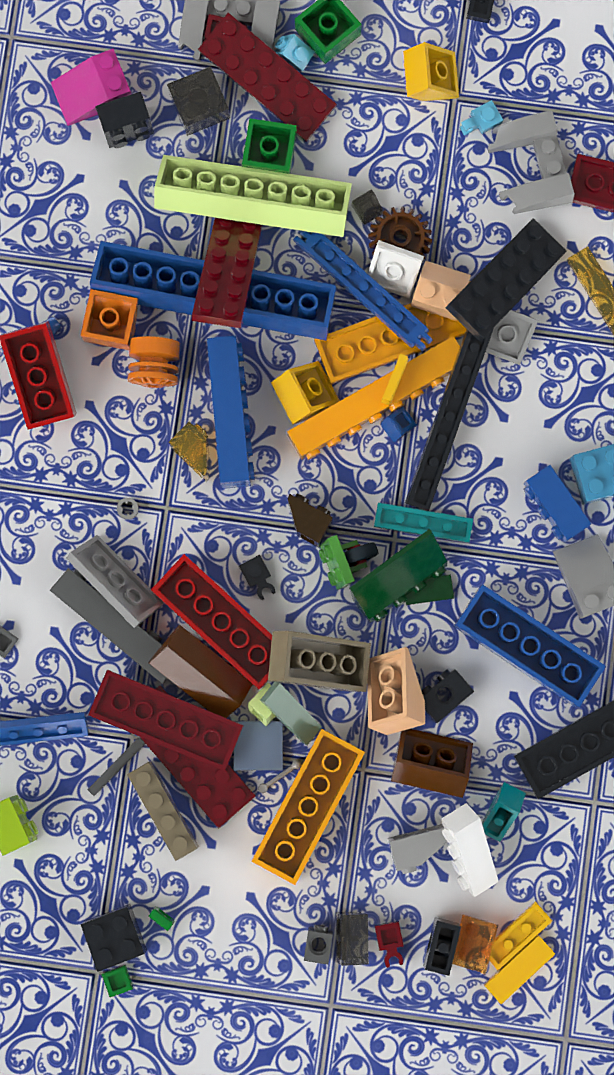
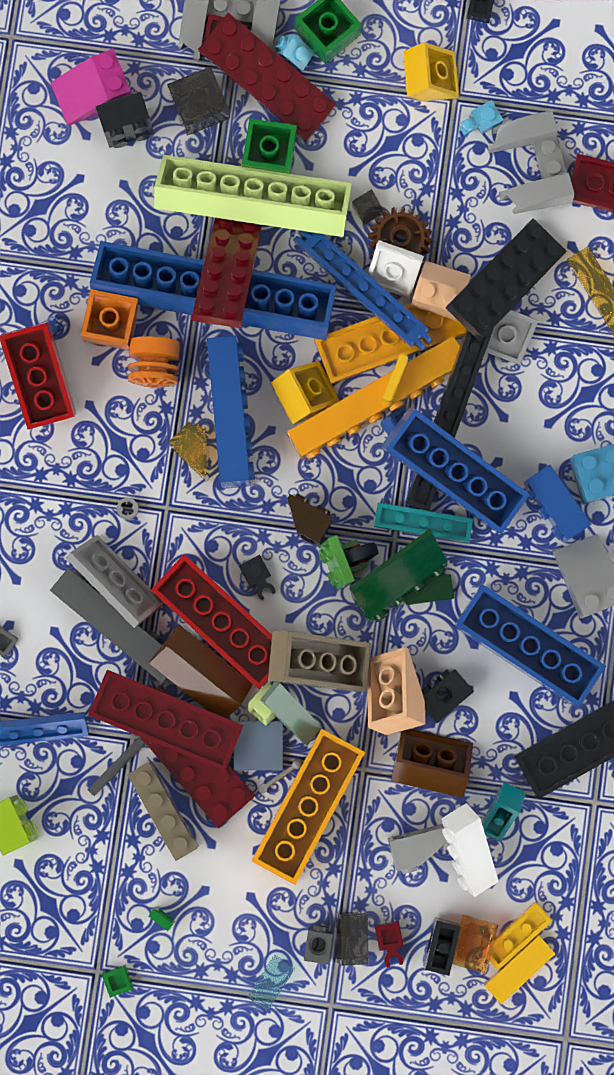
(113, 937): black brick -> none
(271, 982): none -> clear light blue tile
(455, 470): none -> blue brick

